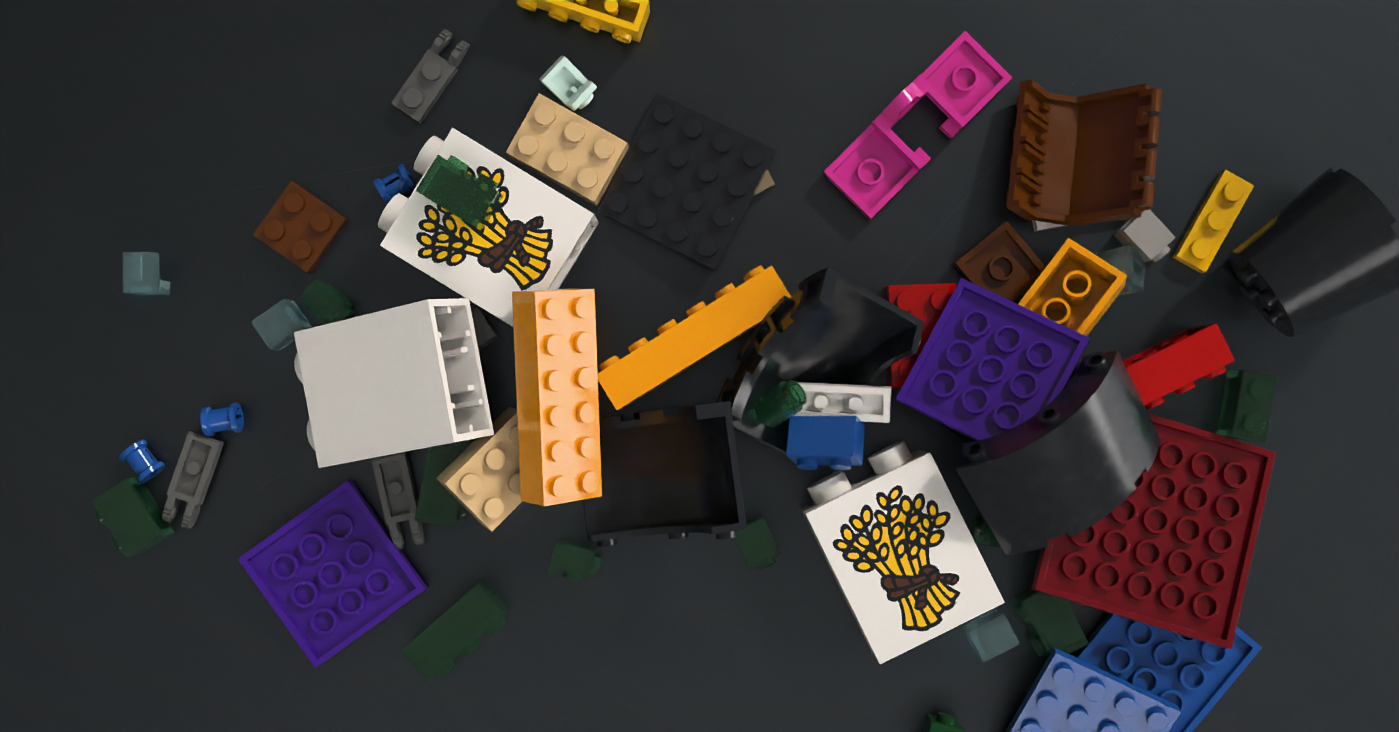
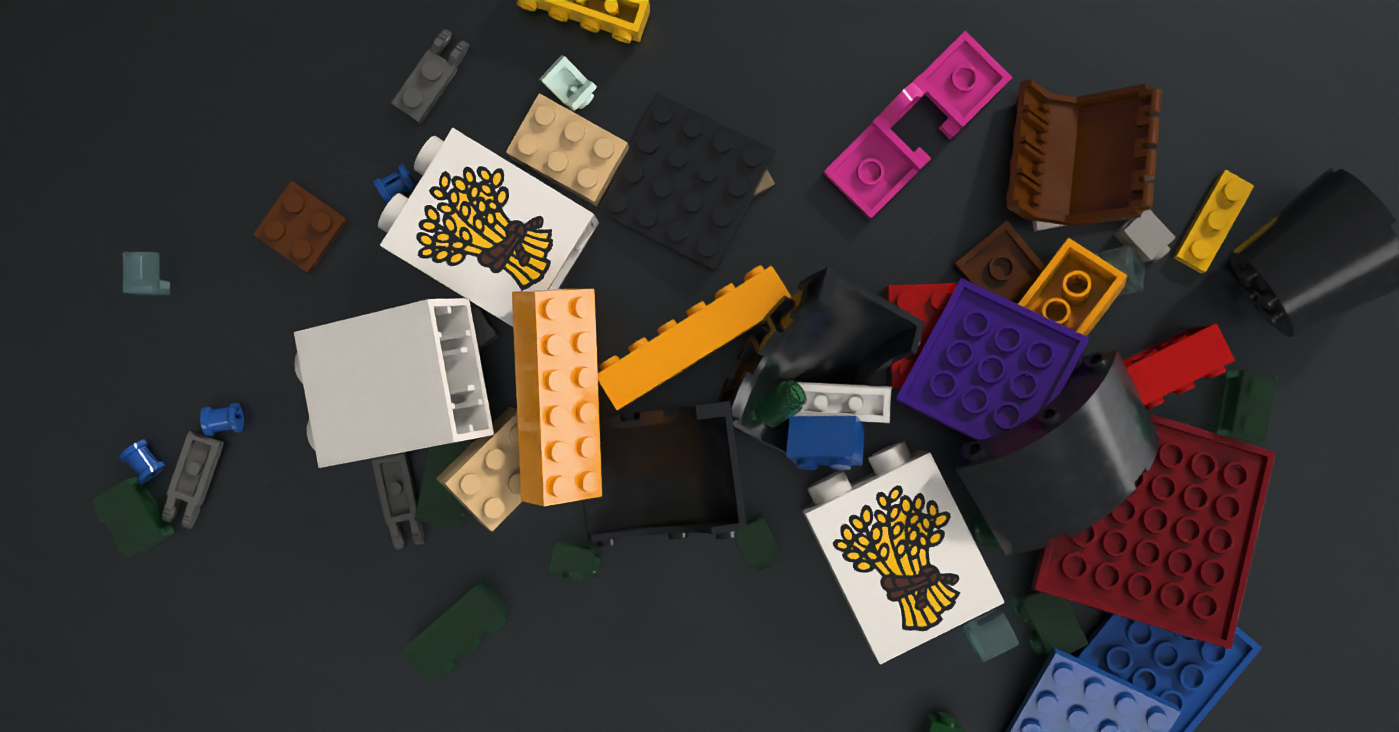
(279, 323): clear light blue panel -> none
(327, 302): clear green brick -> none
(332, 573): dark purple plate -> none
(460, 192): clear green brick -> none

